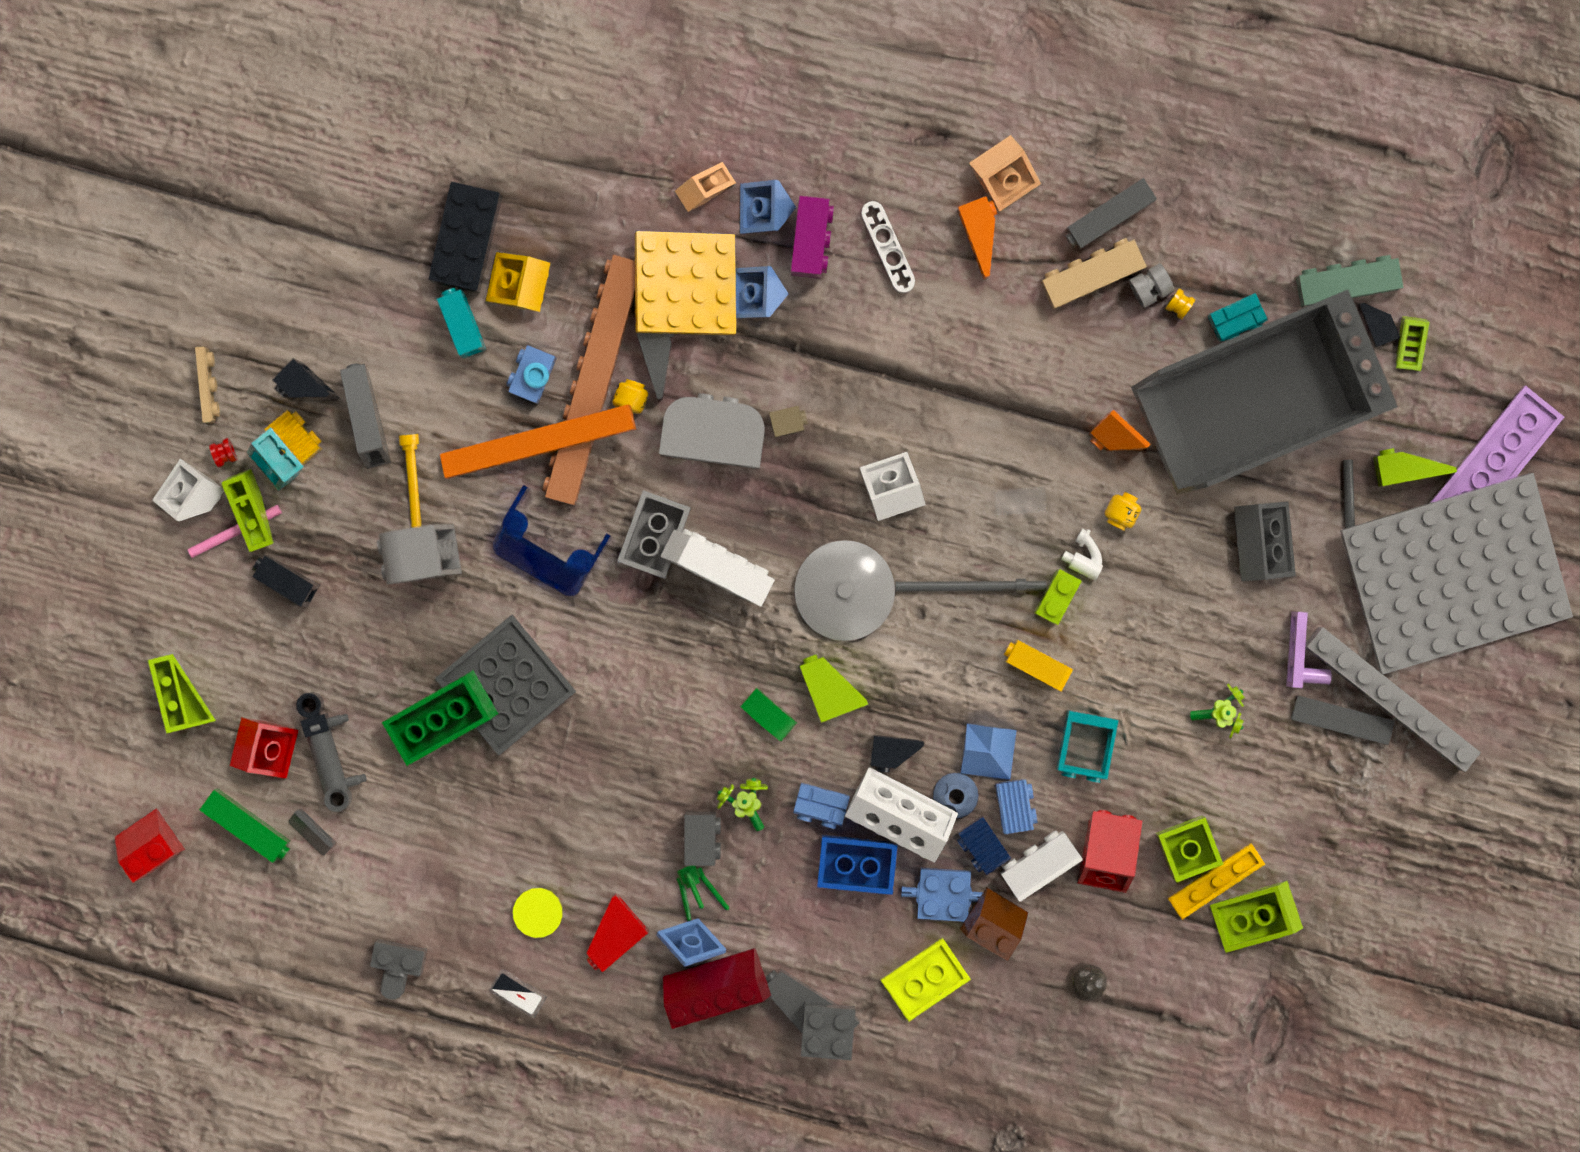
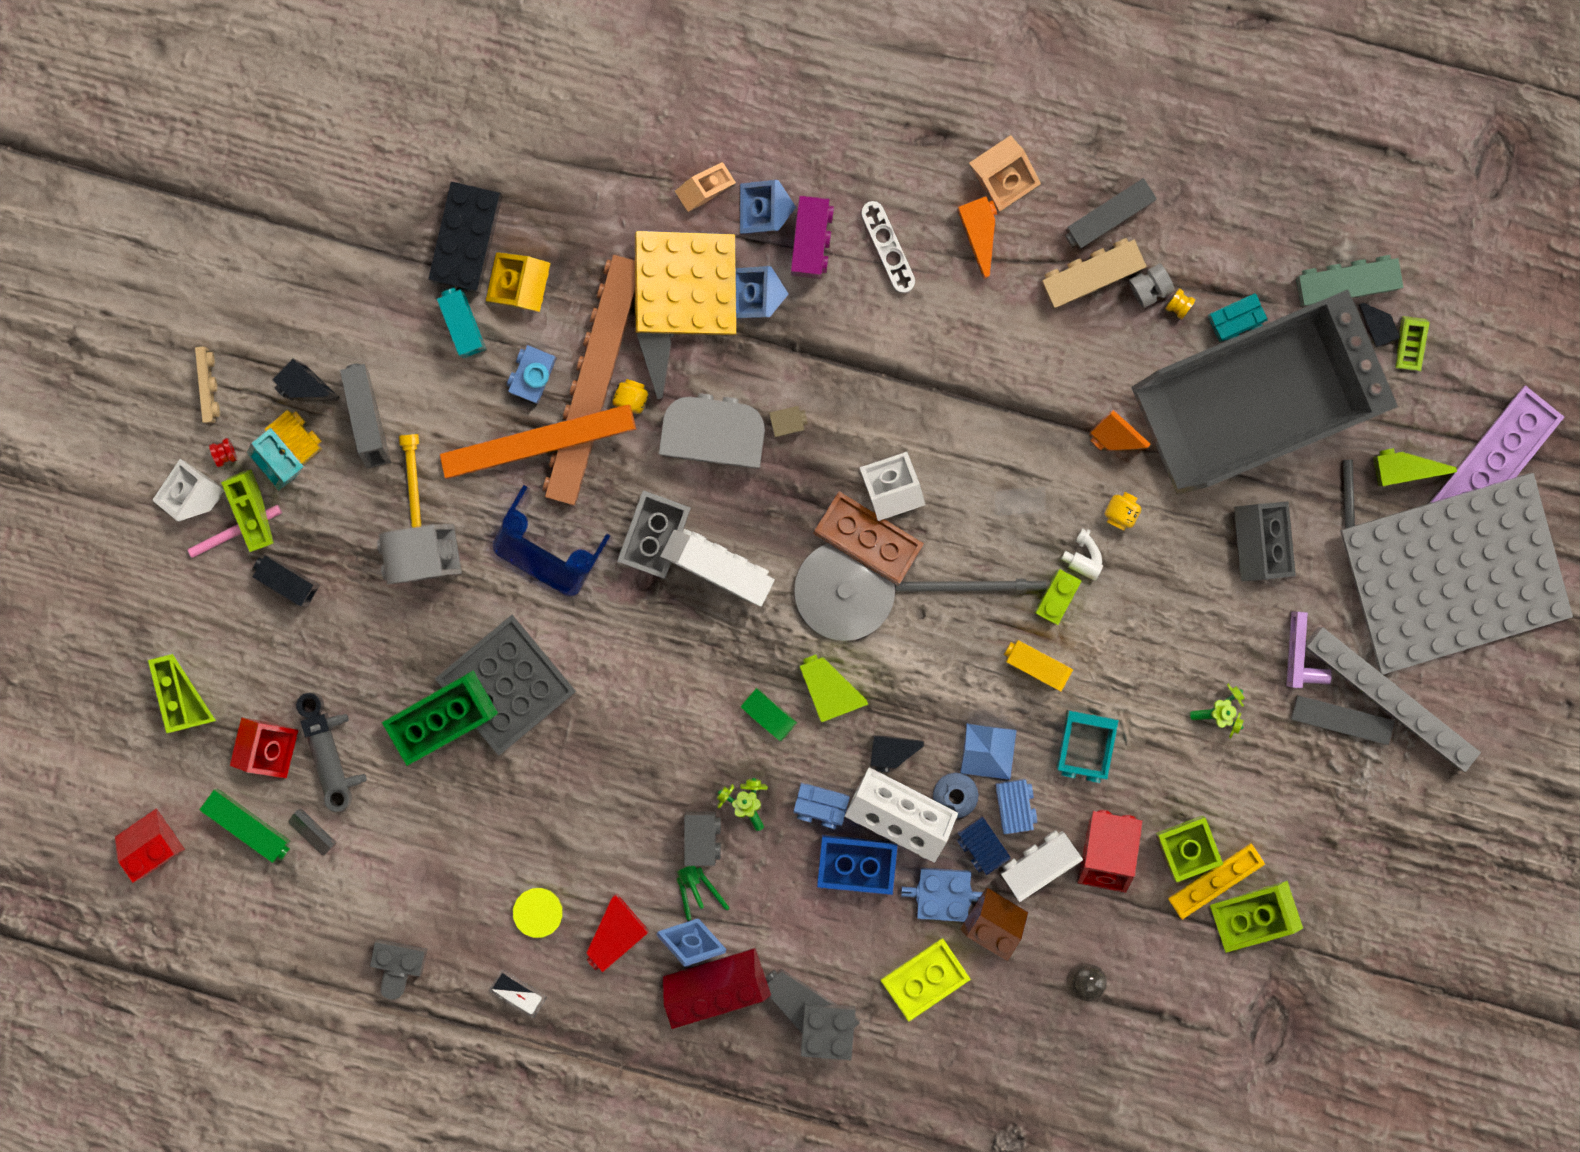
(867, 540): none -> tile

